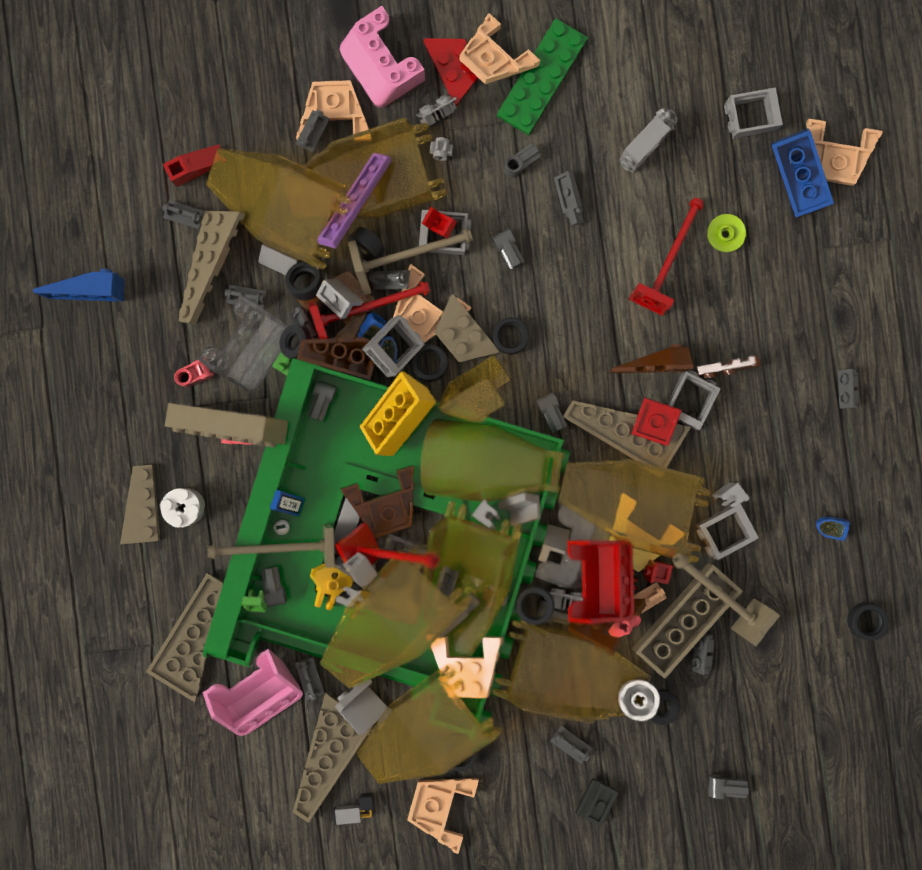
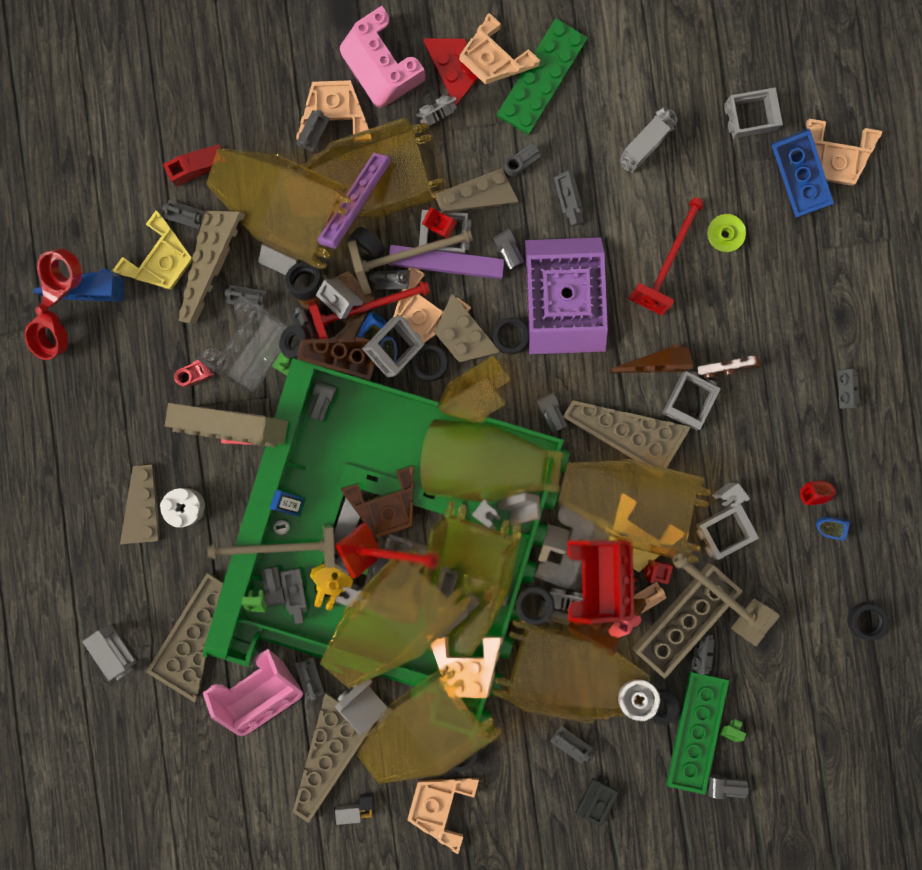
(54, 288): none -> red piece
(110, 653): none -> light grey window
(165, 261): none -> light yellow wing
(294, 594): none -> dark grey hinge
(360, 569): light grey brick -> none
(397, 415): yellow slope -> none
(441, 149): light grey gear -> none
(451, 263): none -> medium lavender tile
(481, 192): none -> dark tan wing
(559, 322): none -> medium lavender slope
(656, 421): red tile -> none
(697, 732): none -> green plate
(732, 731): none -> bright green tile
(817, 492): none -> red rock

